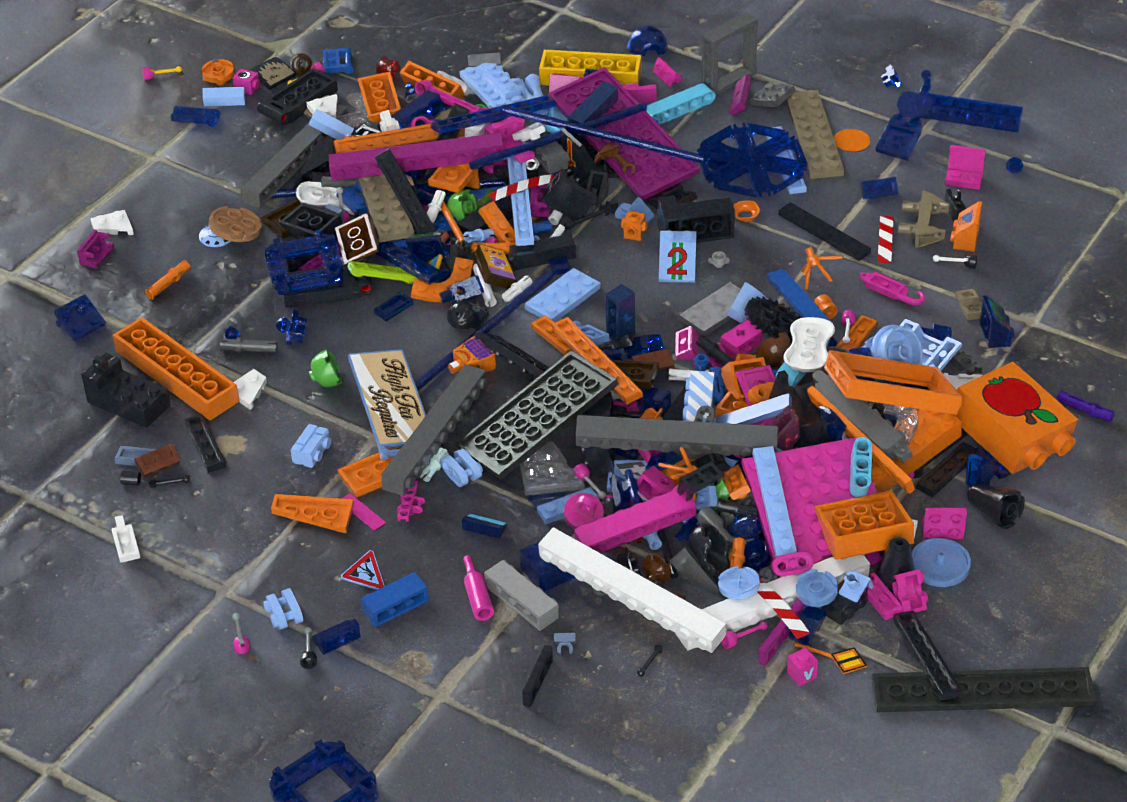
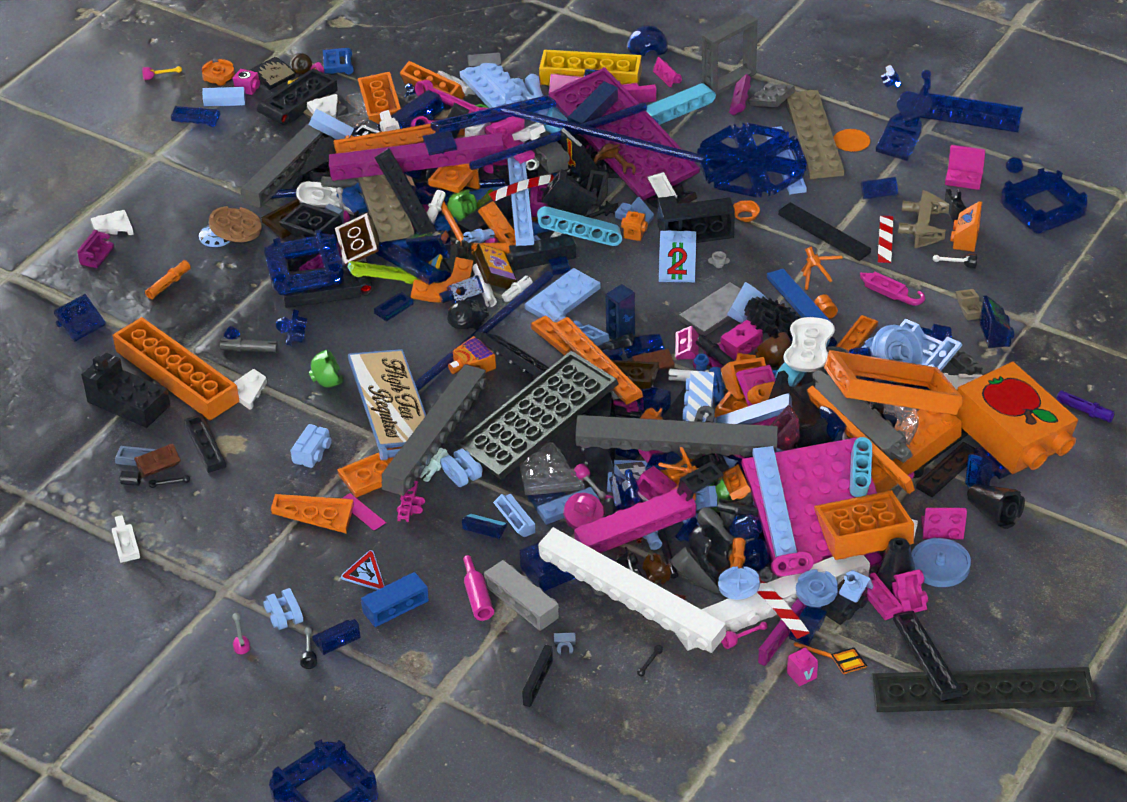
(388, 66): clear red rock -> none
(439, 142): none -> clear blue piece
(515, 515): none -> light blue piece
(554, 311): none -> light blue pin
(573, 220): none -> medium azure beam
(661, 185): none -> white tile
(848, 322): hinge -> none
(1039, 221): none -> clear blue plate

